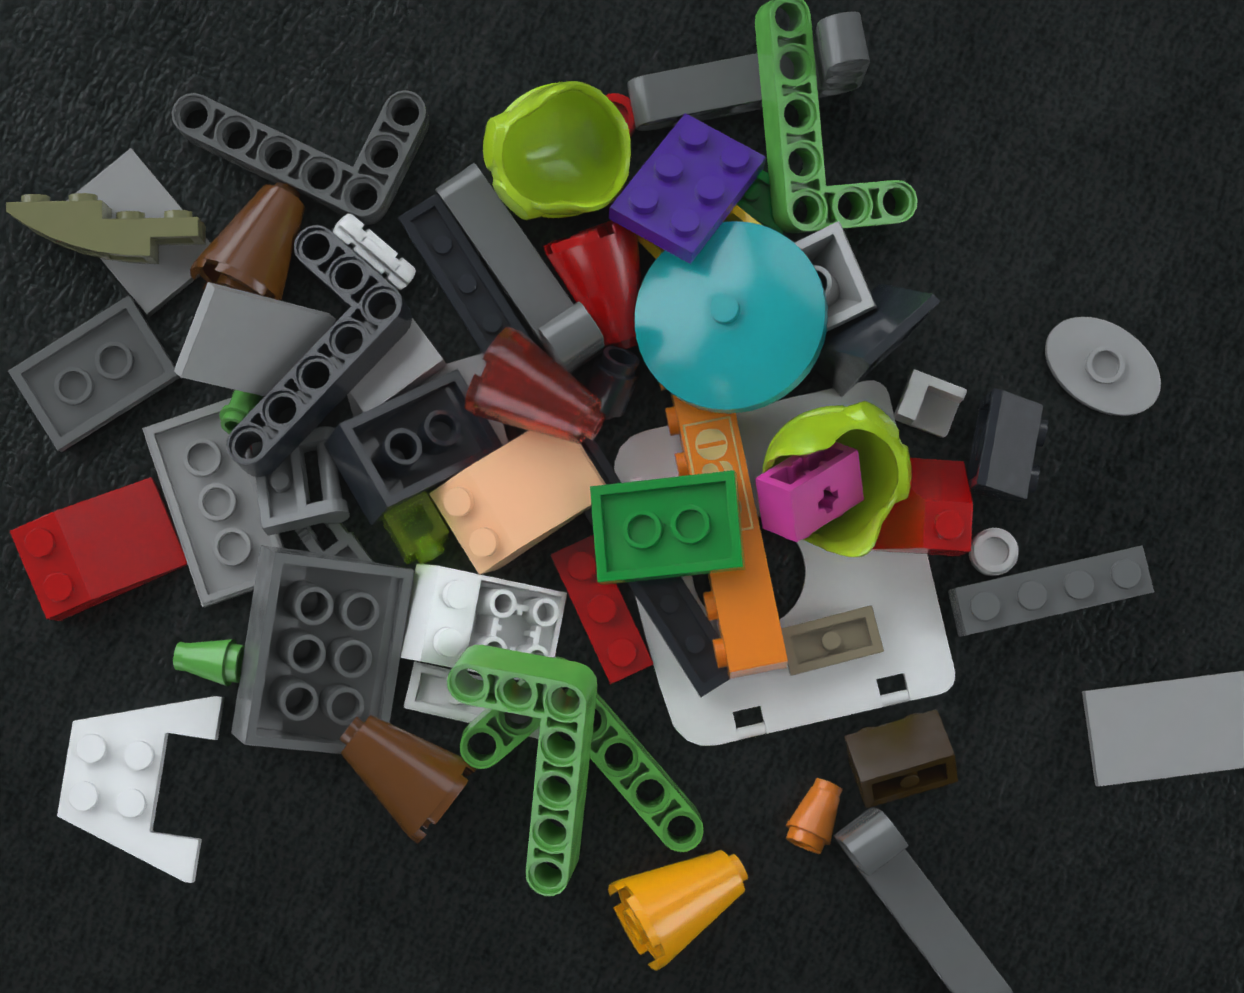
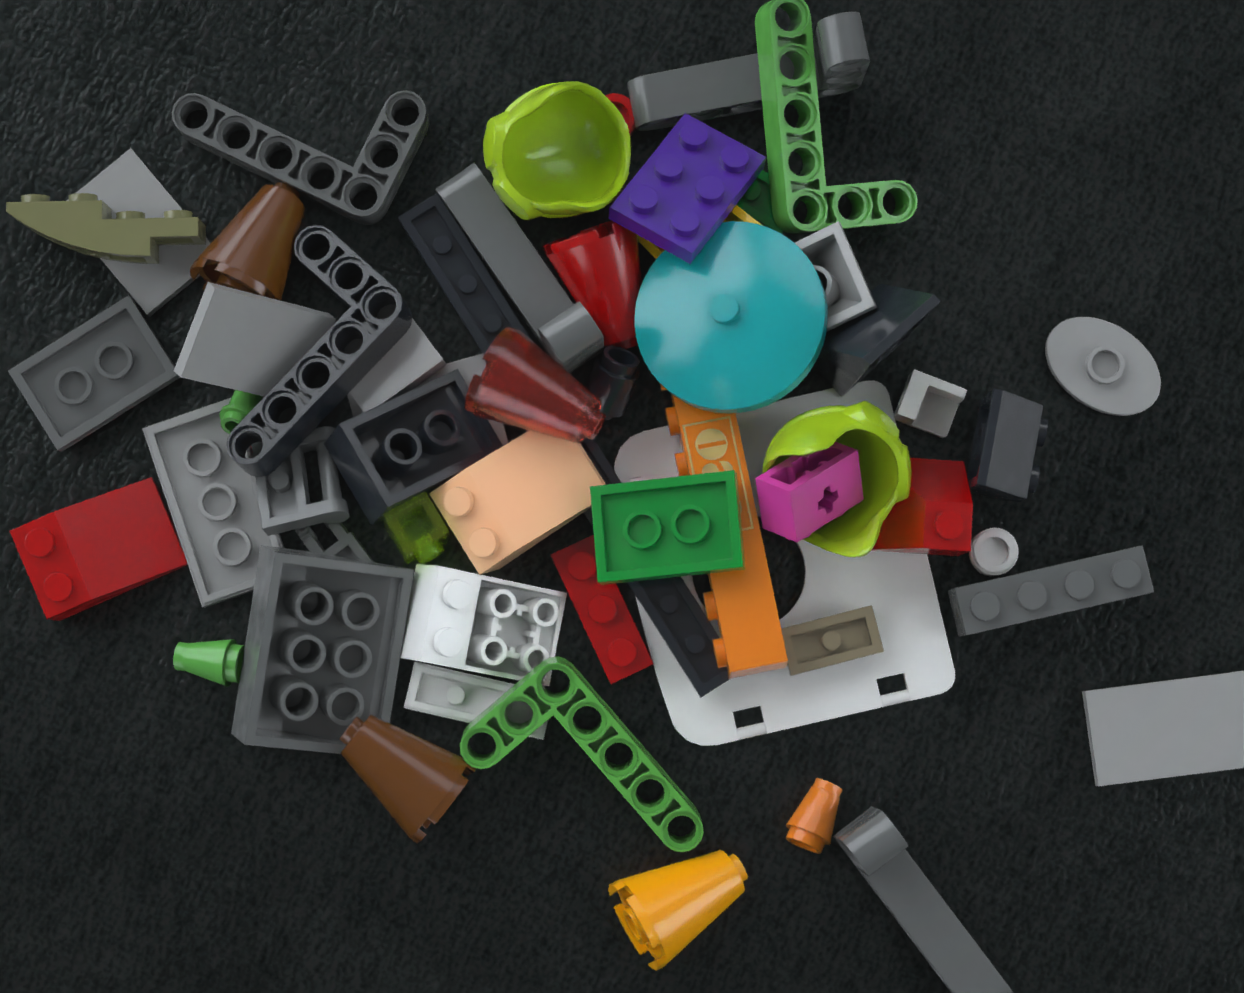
(117, 775): white wing -> none
(374, 251): white axle -> none
(554, 754): bright green beam -> none
(901, 758): dark brown brick -> none

